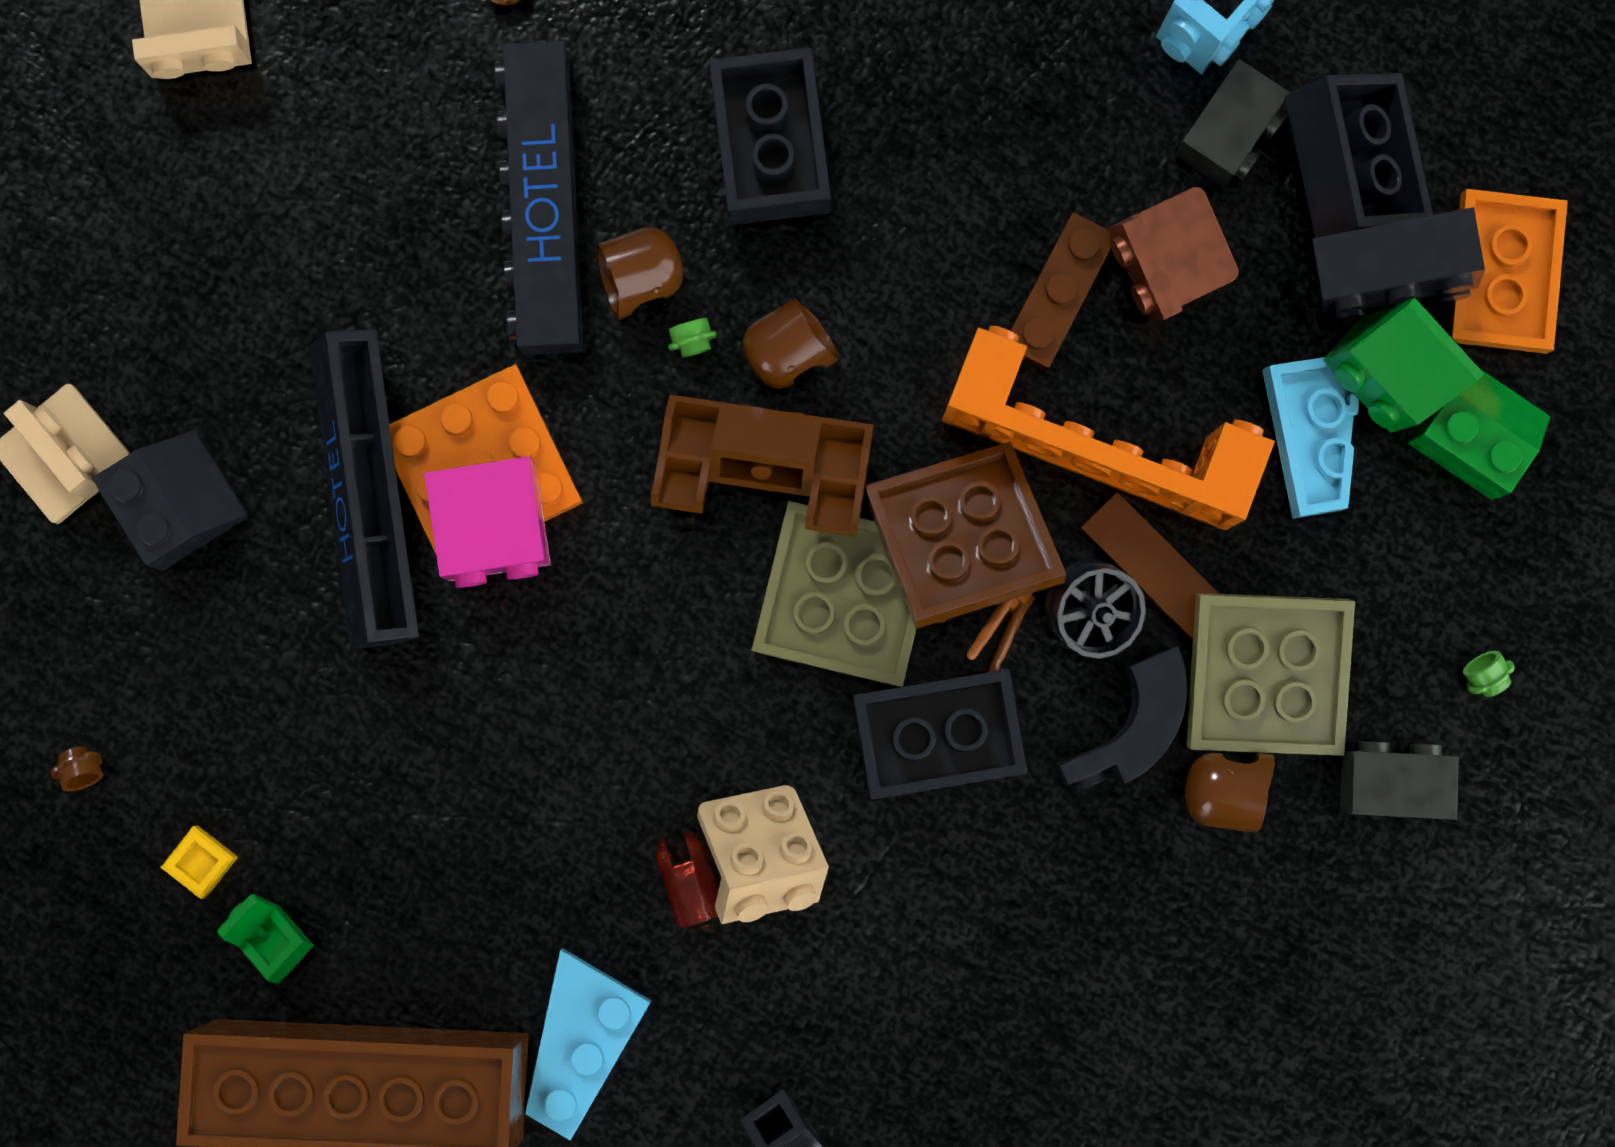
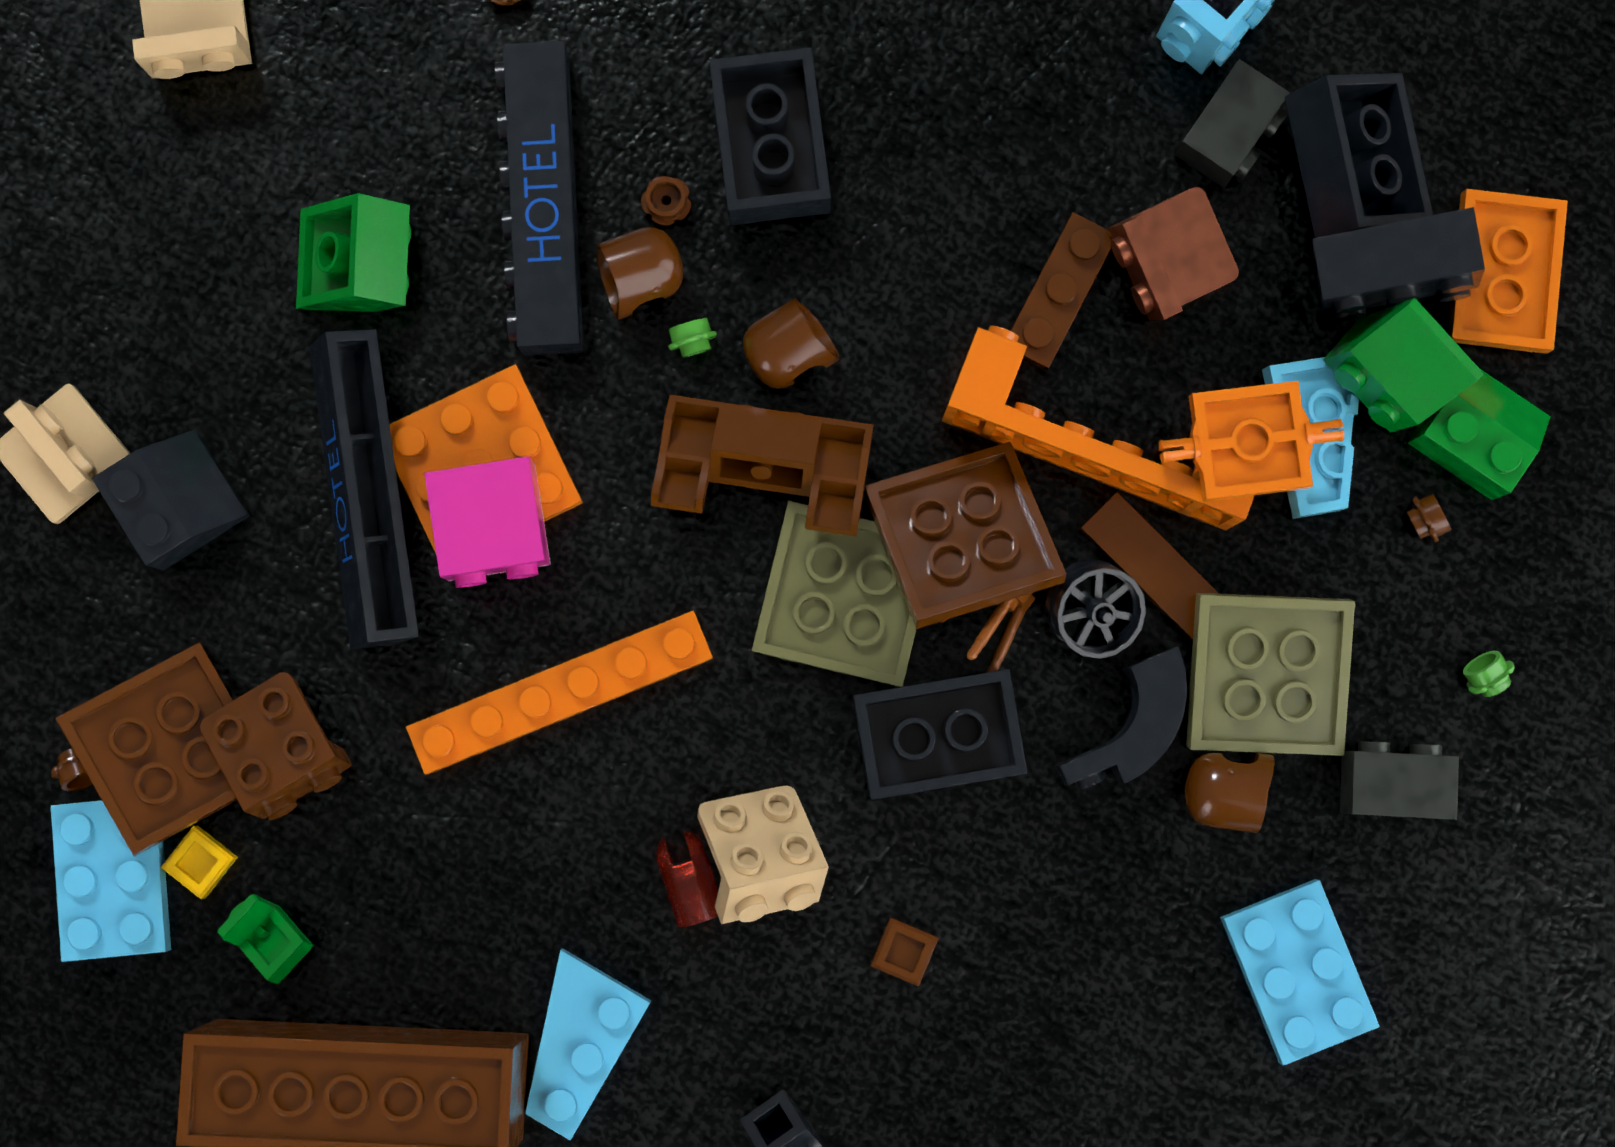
(104, 893): none -> medium azure plate
(148, 748): none -> reddish brown plate
(273, 748): none -> reddish brown bracket
(353, 255): none -> green slope
(559, 692): none -> orange plate
(666, 187): none -> reddish brown plate
(904, 951): none -> reddish brown tile
(1251, 441): none -> orange plate
(1299, 972): none -> medium azure plate
(1428, 518): none -> reddish brown plate

